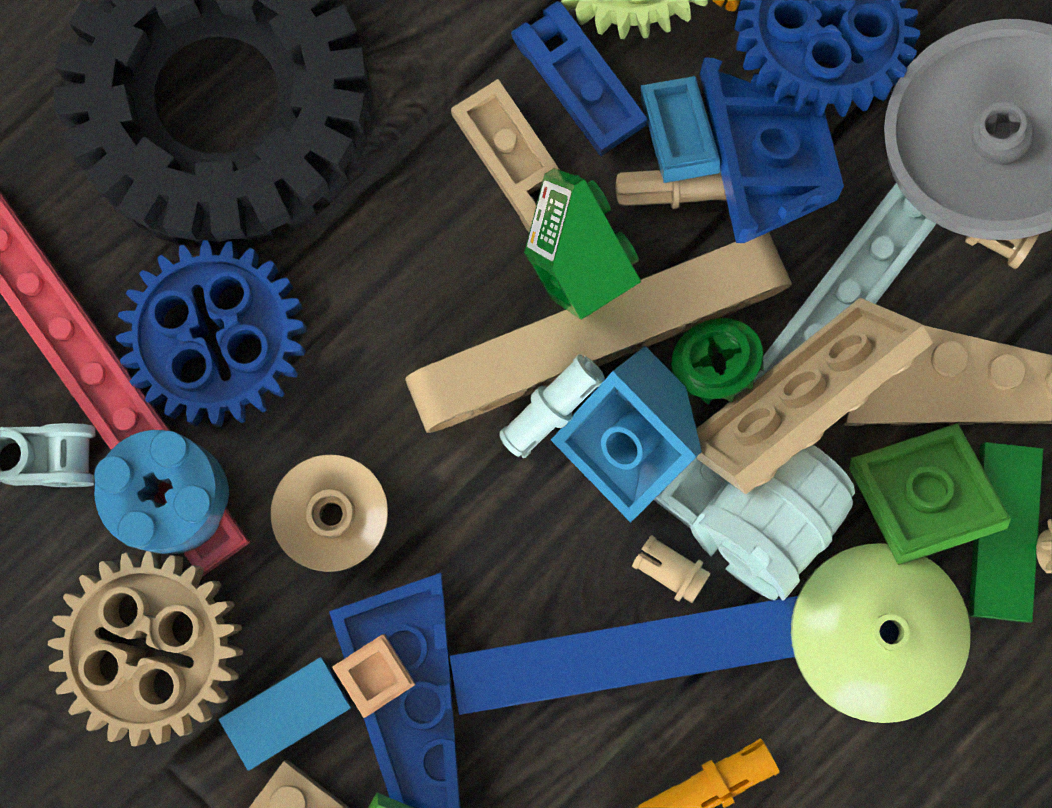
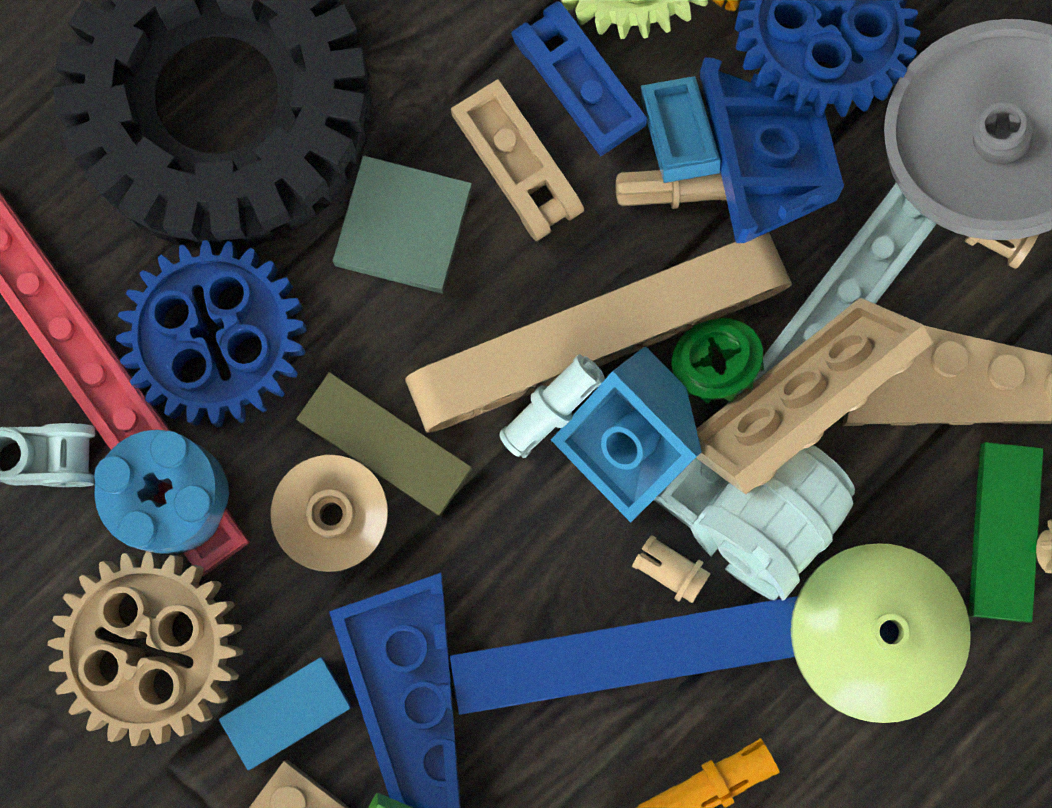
(374, 675): light nougat tile -> none
(384, 444): none -> olive tile
(402, 224): none -> sand green tile
(575, 246): green slope -> none
(929, 494): bright green plate -> none

